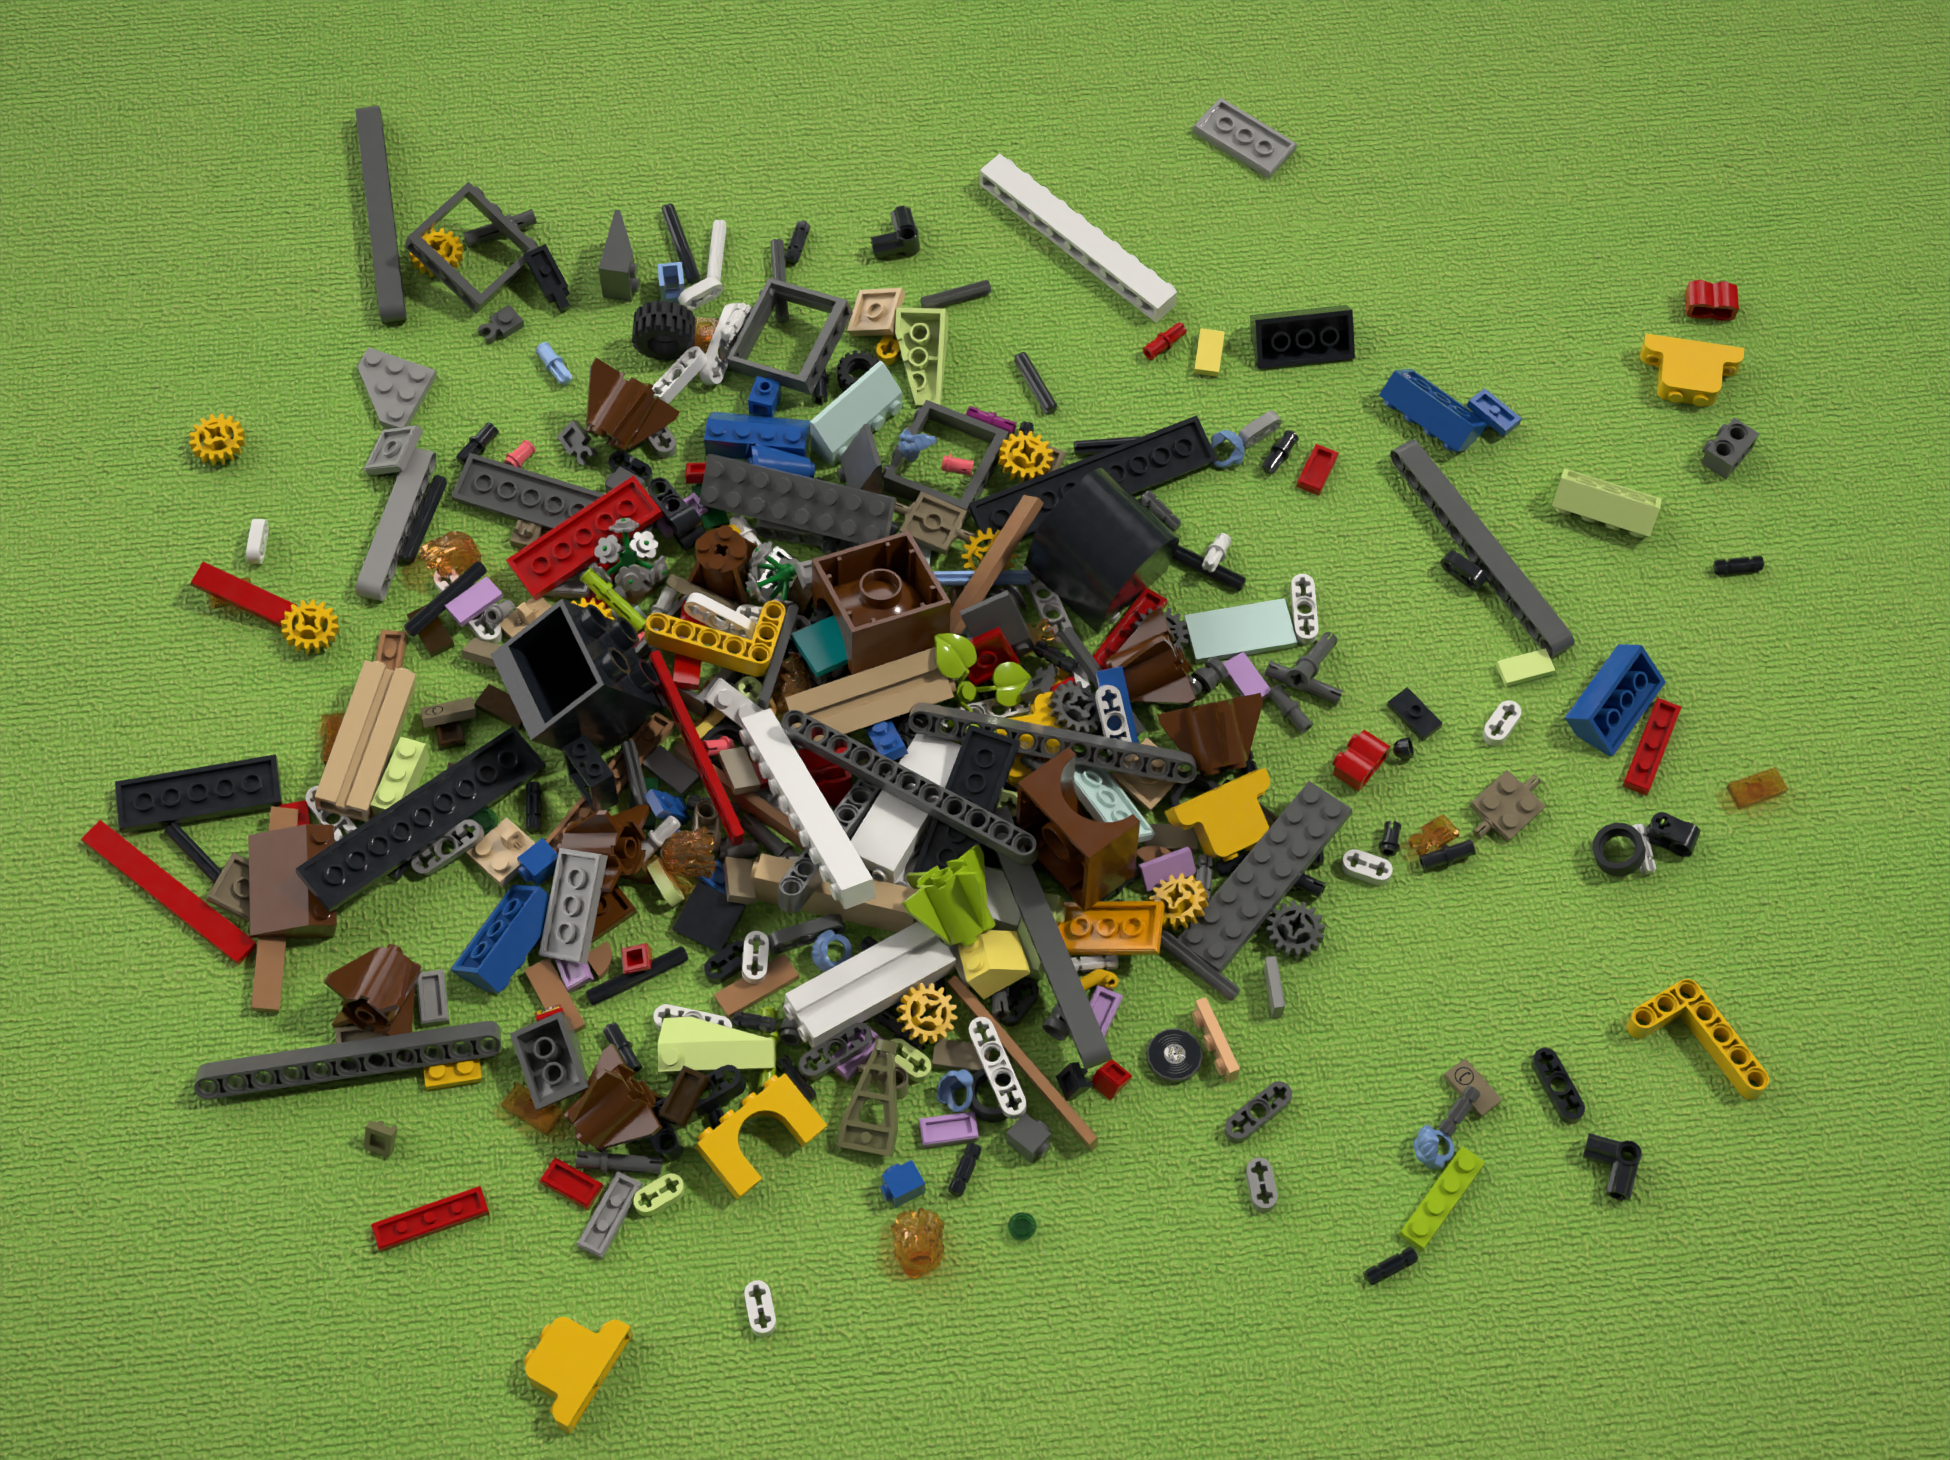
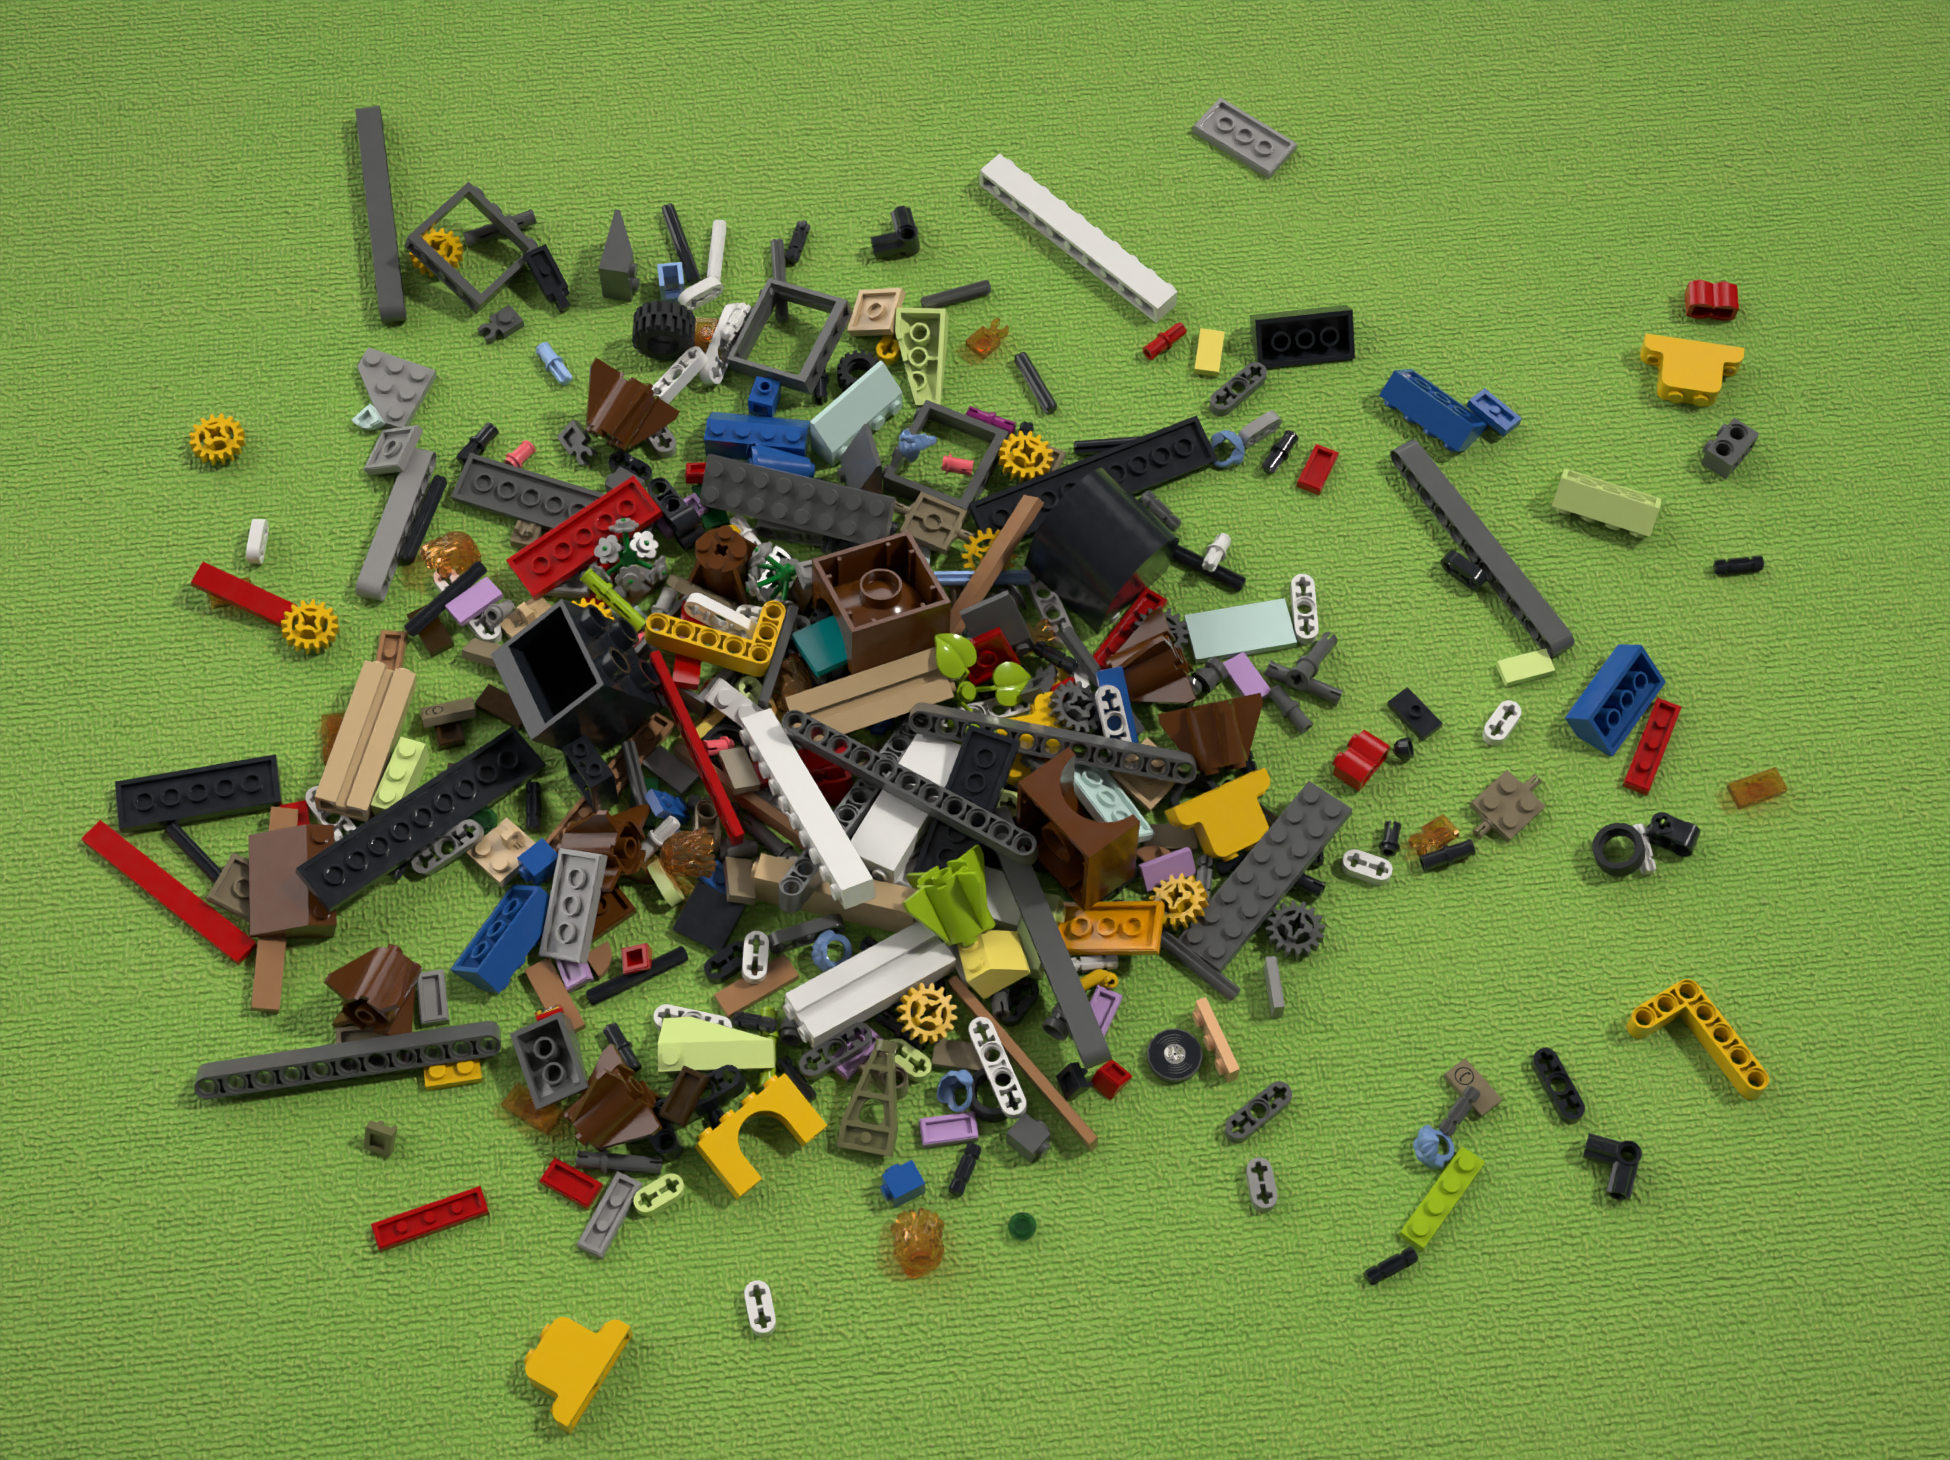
(369, 418): none -> light aqua tile
(887, 740): blue plate -> none
(986, 340): none -> clear orange plate
(1235, 399): none -> dark grey beam

